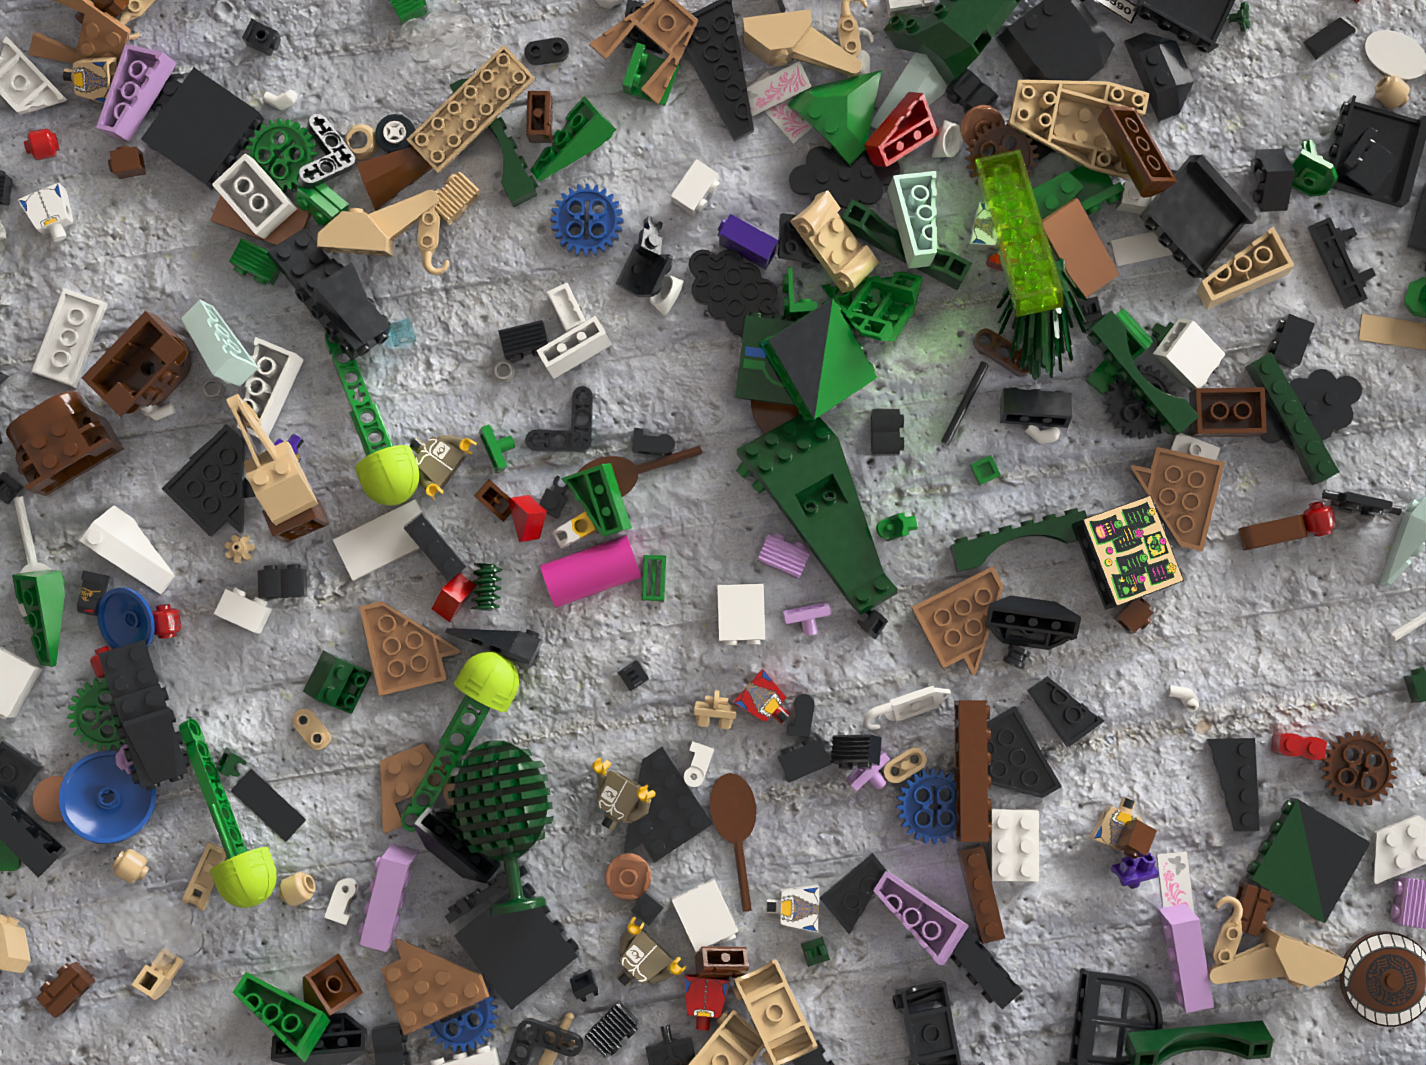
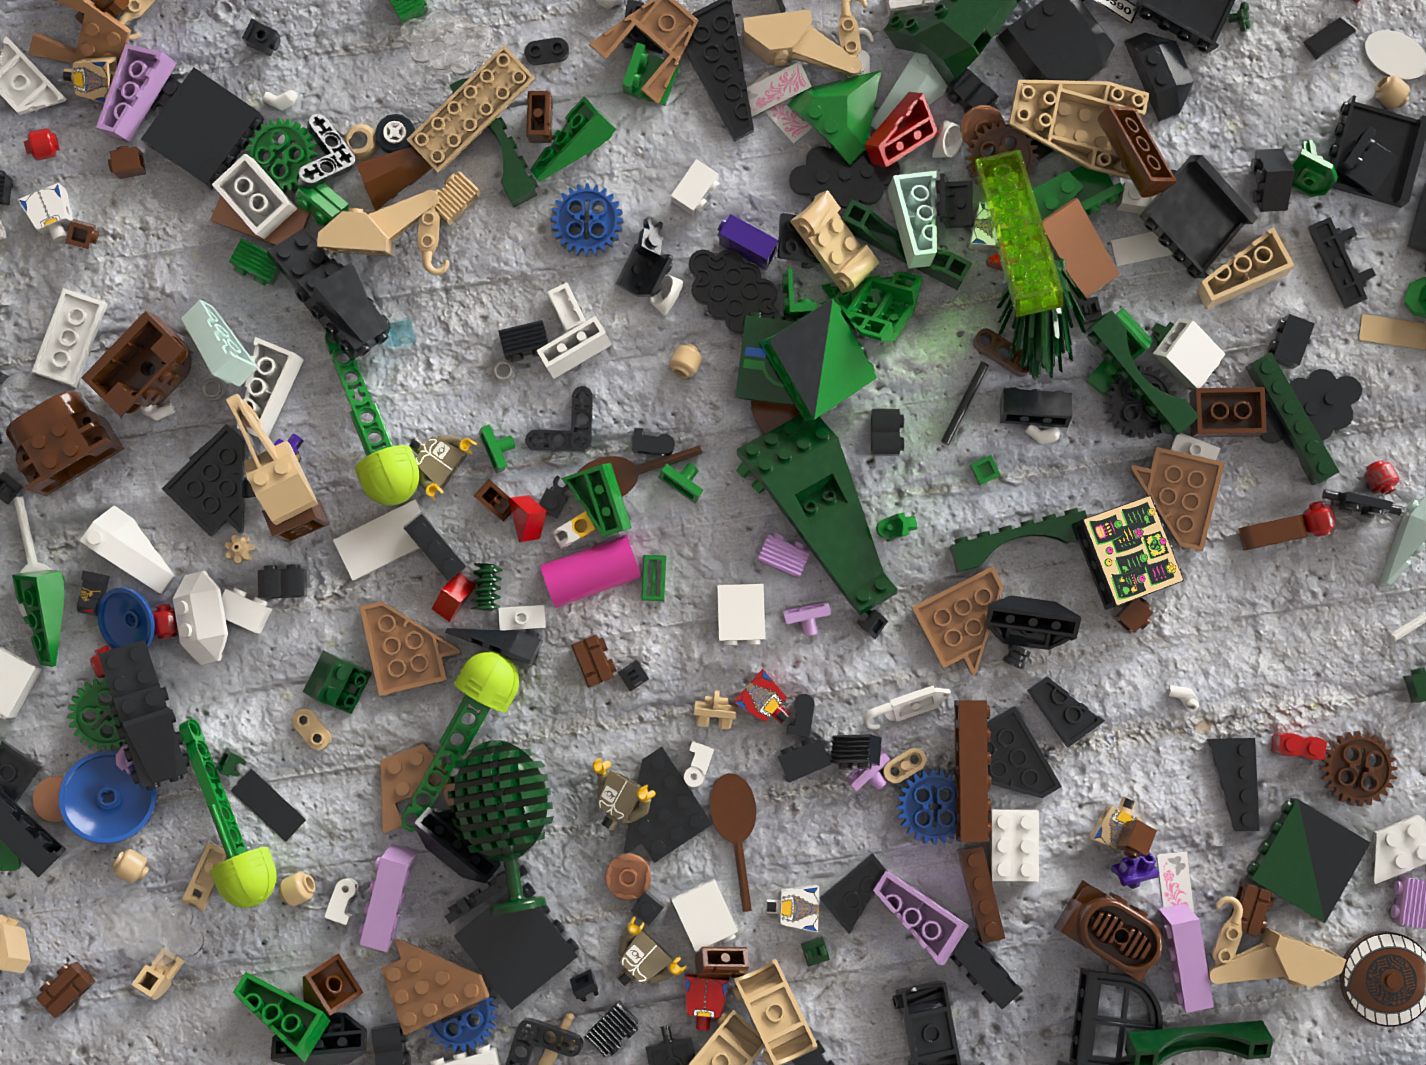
(82, 234): none -> reddish brown brick
(200, 617): none -> white wedge
(522, 617): none -> white plate
(593, 661): none -> reddish brown brick
(682, 481): none -> green tile
(685, 361): none -> tan head
(955, 202): none -> black bracket
(1094, 919): none -> reddish brown brick
(1381, 477): none -> red head

